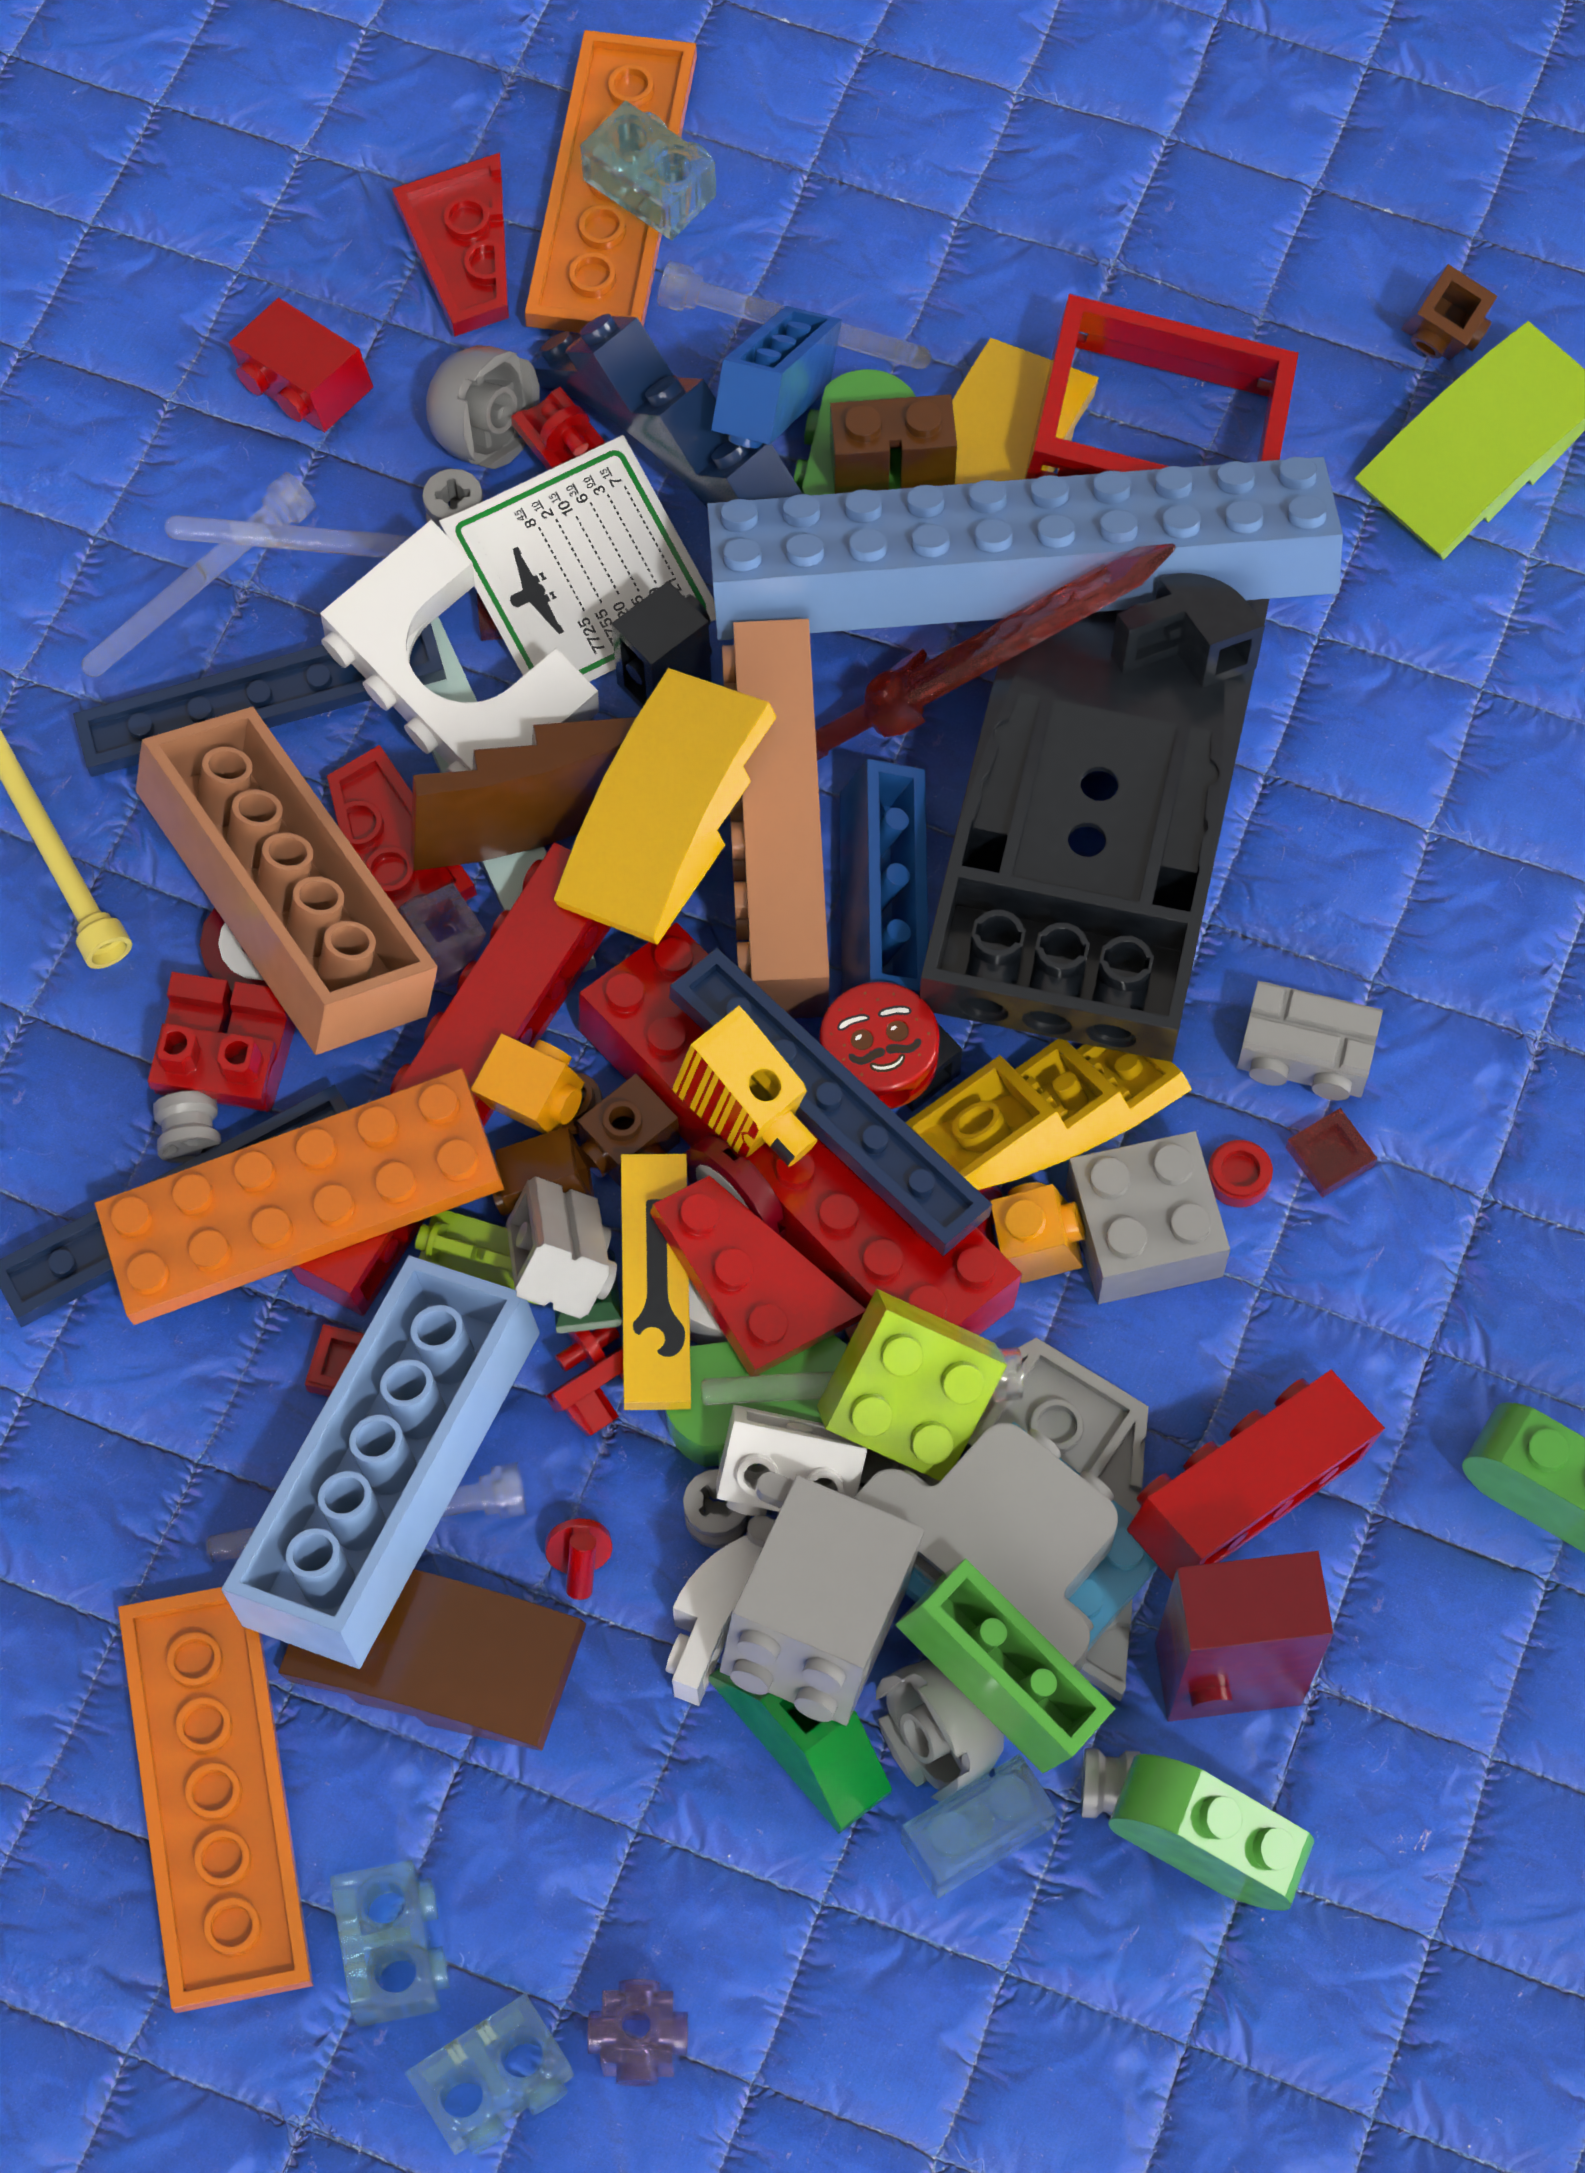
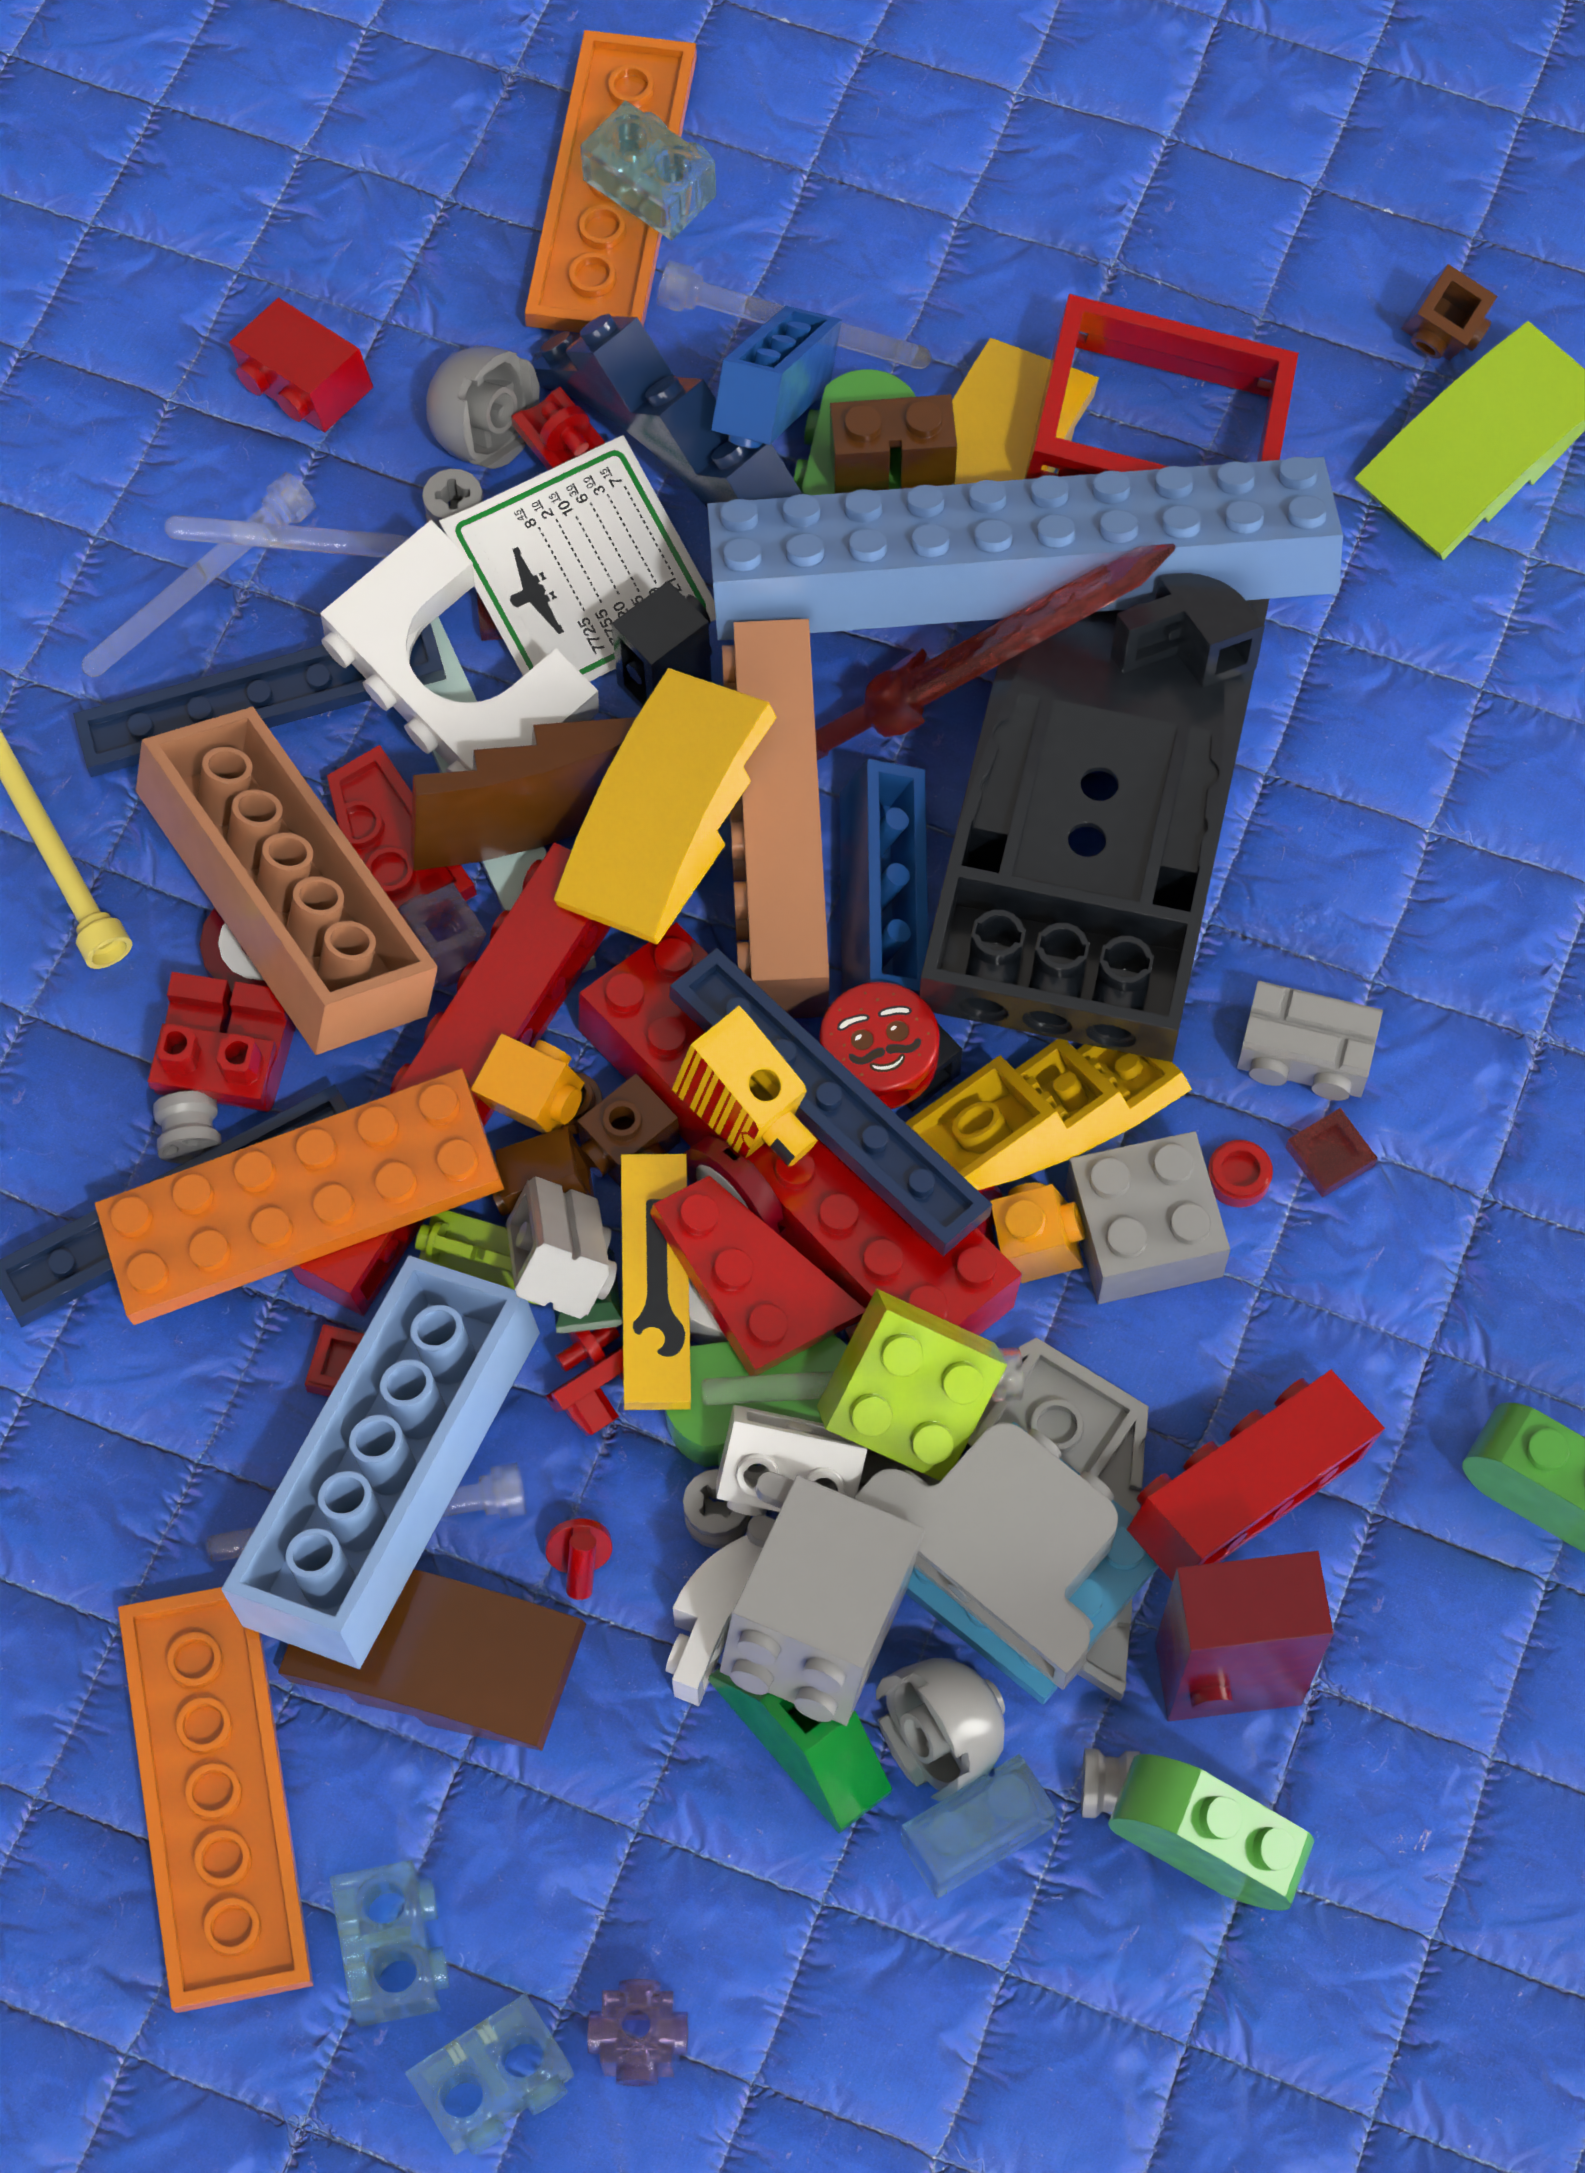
(461, 240): red wing -> none
(1005, 1666): bright green brick -> none

